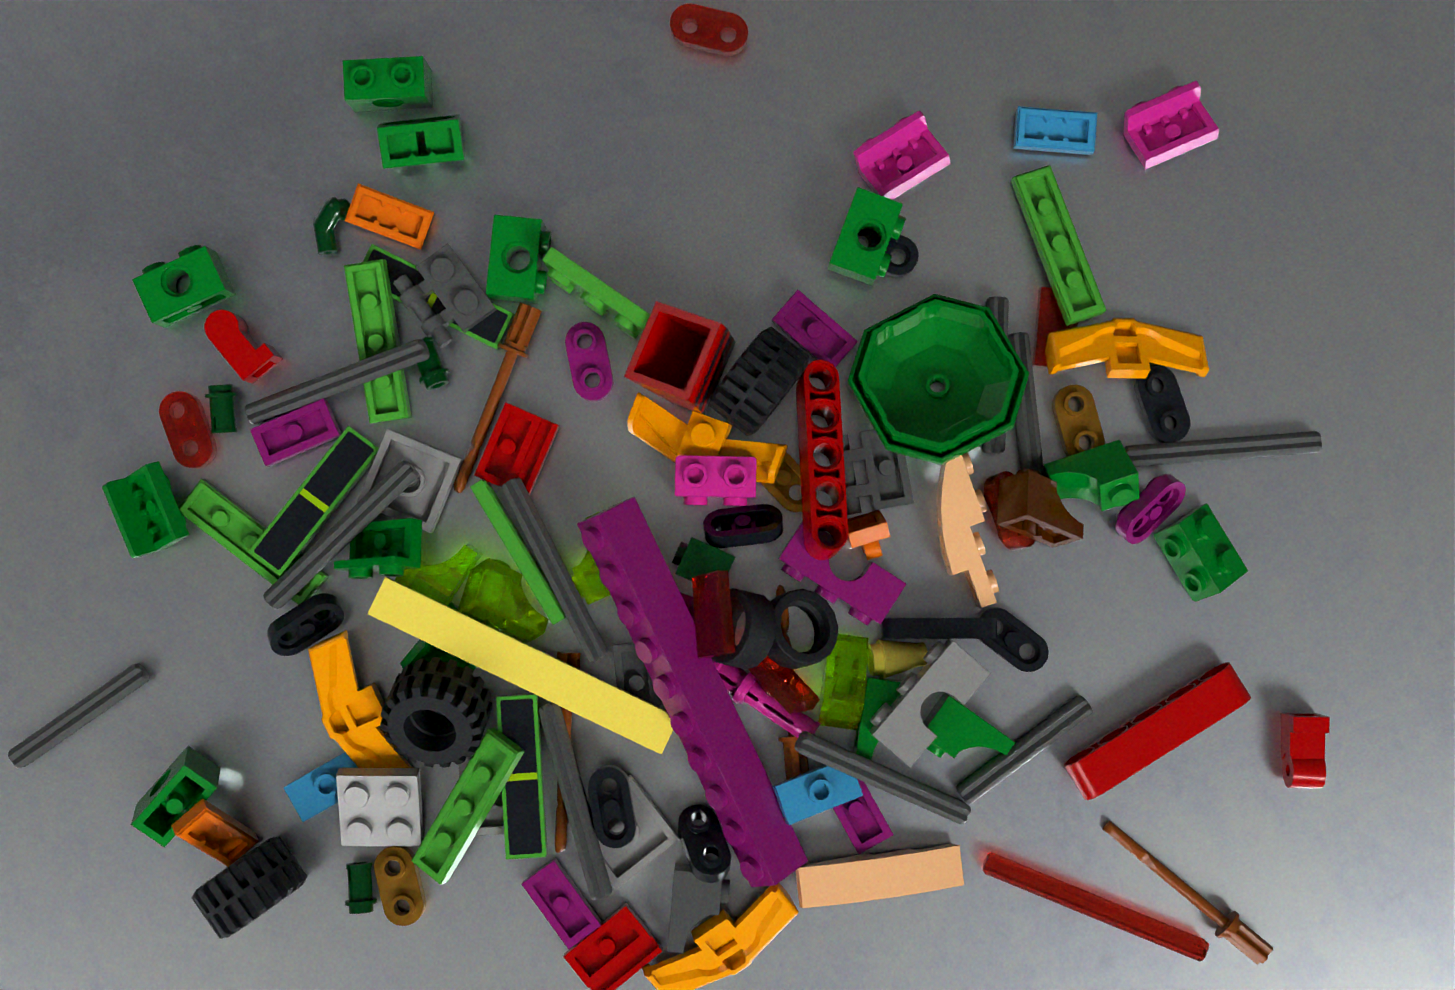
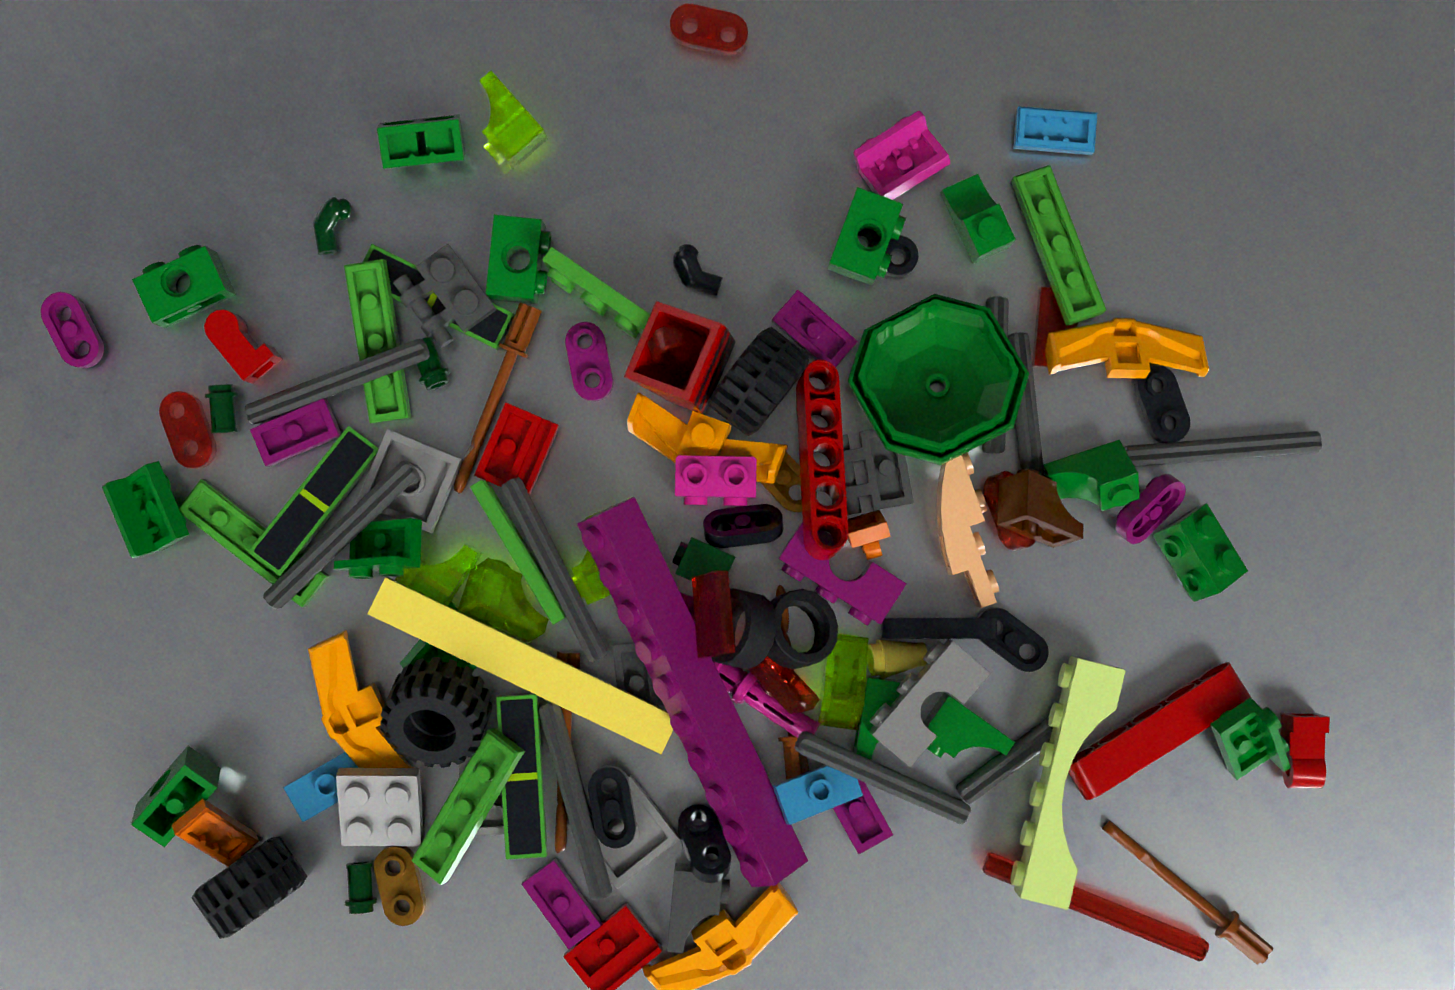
(71, 333): none -> magenta plate
(78, 715): dark grey axle -> none
(305, 624): black plate -> none
(387, 84): green brick -> none
(389, 216): orange plate -> none
(511, 128): none -> clear neon green arch
(675, 348): none -> clear red plate
(691, 273): none -> black arm
(879, 876): light nougat slope -> none
(977, 218): none -> green arch
(1073, 424): pearl gold plate -> none
(1086, 699): none -> yellowish green arch
(1169, 125): dark pink bracket -> none
(1249, 738): none -> green bracket

